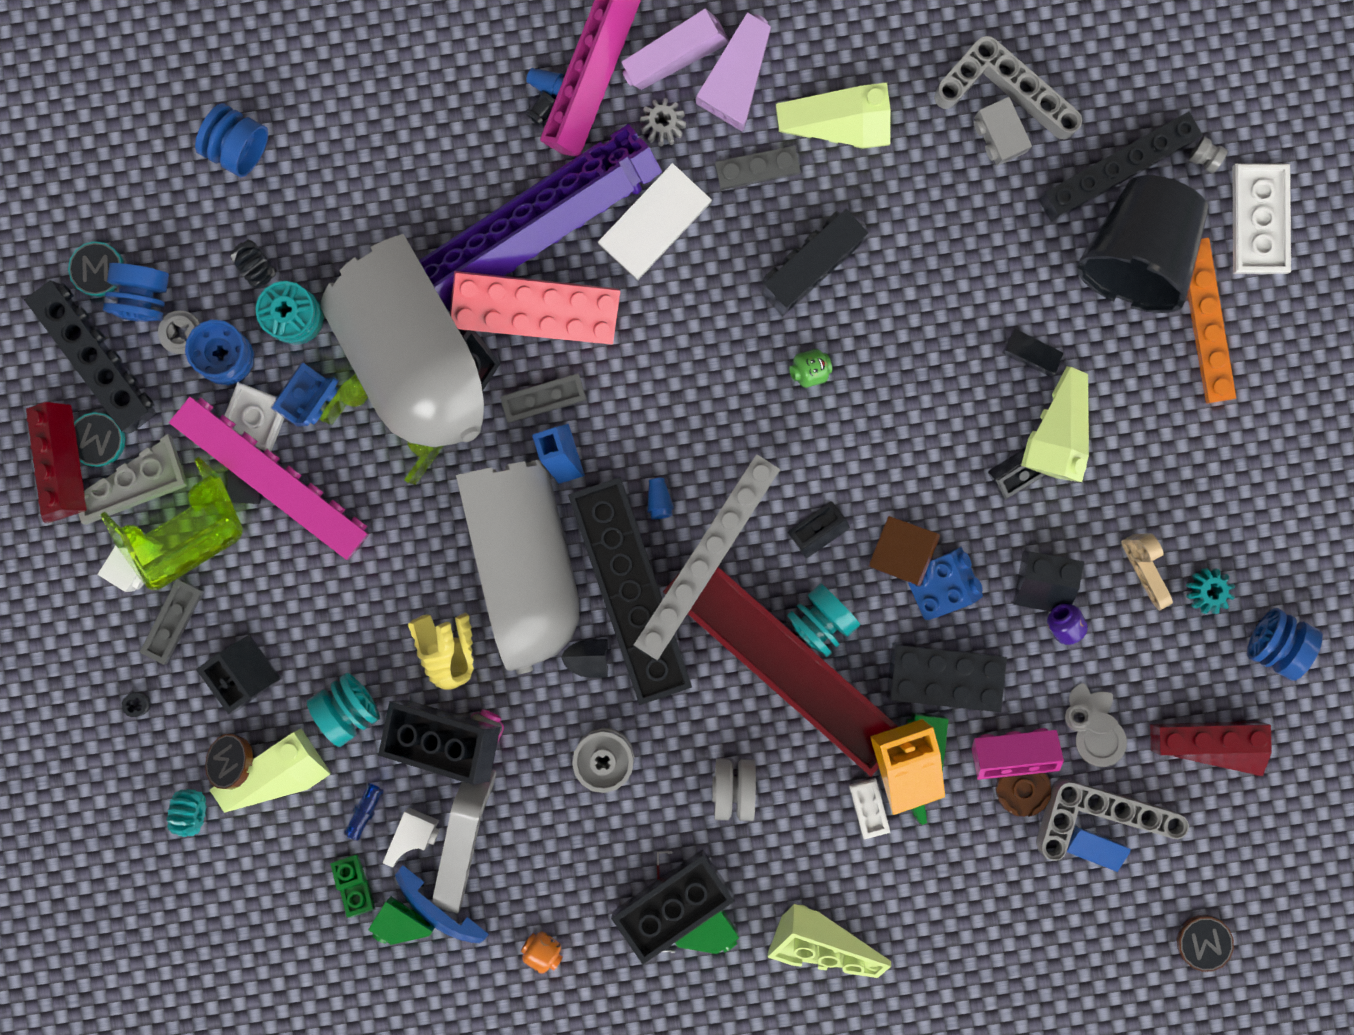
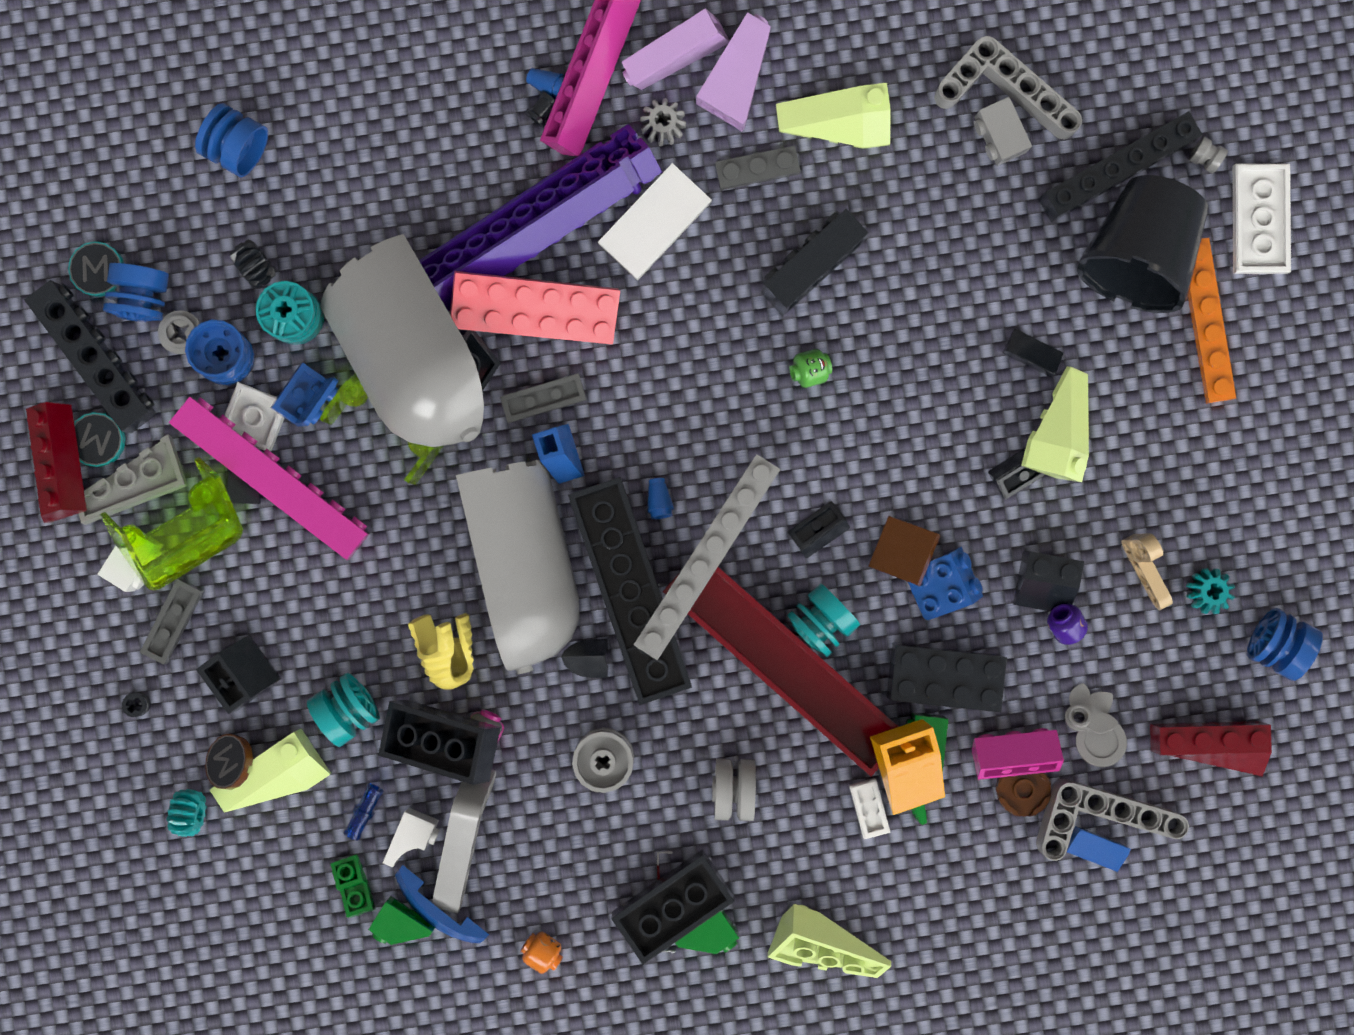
(1205, 943): black tile -> none

